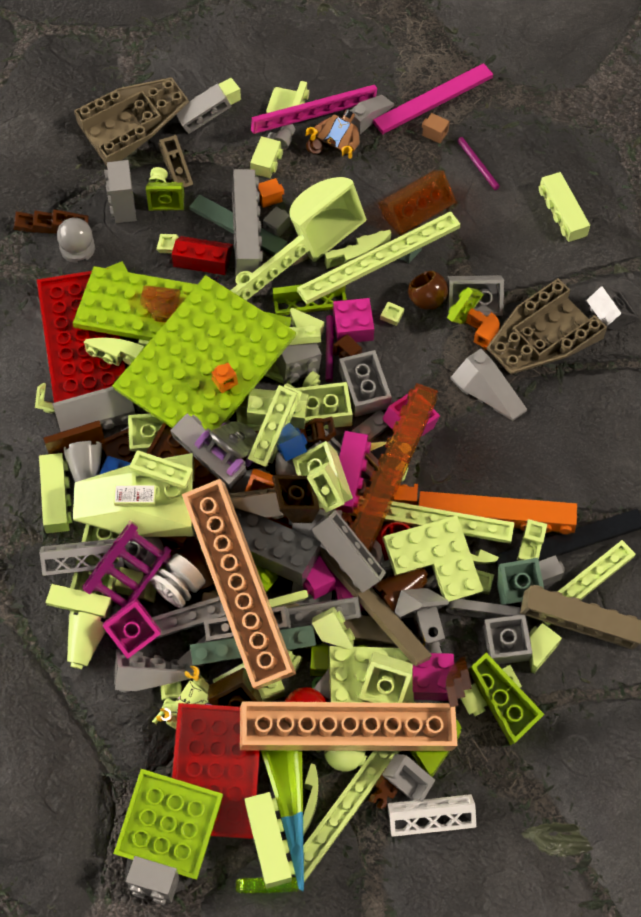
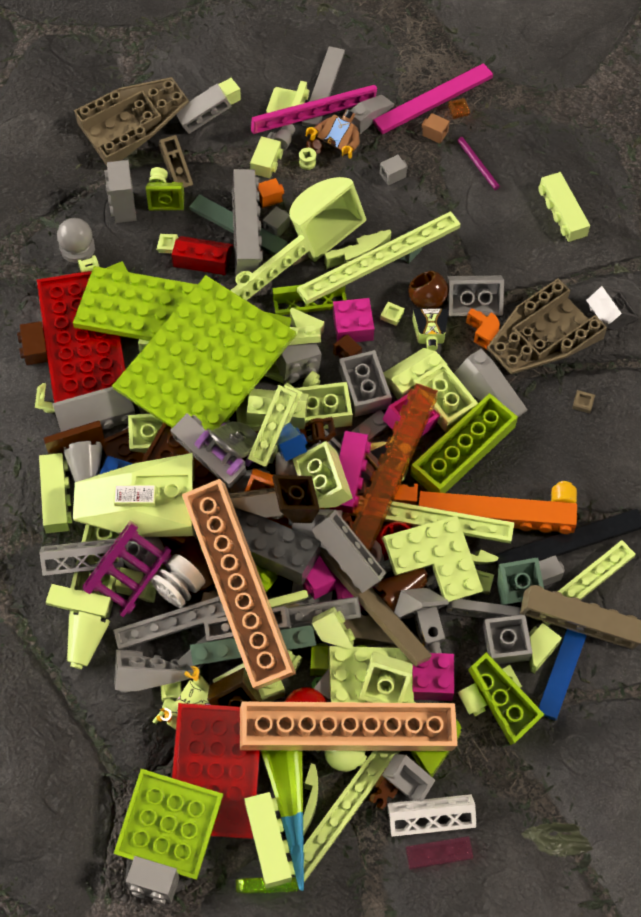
(33, 343): none -> reddish brown brick
(42, 221): reddish brown slope -> none
(93, 260): none -> yellowish green bush
(113, 350): yellowish green slope -> none
(131, 628): dark pink brick -> none
(160, 302): clear orange plate -> none
(161, 469): yellowish green plate -> none
(222, 374): orange brick -> none
(309, 162): none -> yellowish green wheel
(325, 80): none -> light grey tile
(326, 486): yellowish green slope -> none
(329, 348): magenta bar -> none
(393, 169): none -> light grey brick
(402, 375): none -> yellowish green slope
(417, 201): clear orange slope -> none
(430, 326): none -> torso
(439, 852): none -> clear pink tile
(453, 398): none -> yellowish green slope
(457, 681): reddish brown slope -> none
(459, 108): none -> clear orange plate
(464, 445): none -> lime brick
(468, 299): lime plate -> none
(532, 540): yellowish green slope -> none
(561, 674): none -> blue tile
(564, 492): none -> yellow head
(583, 401): none -> dark tan tile

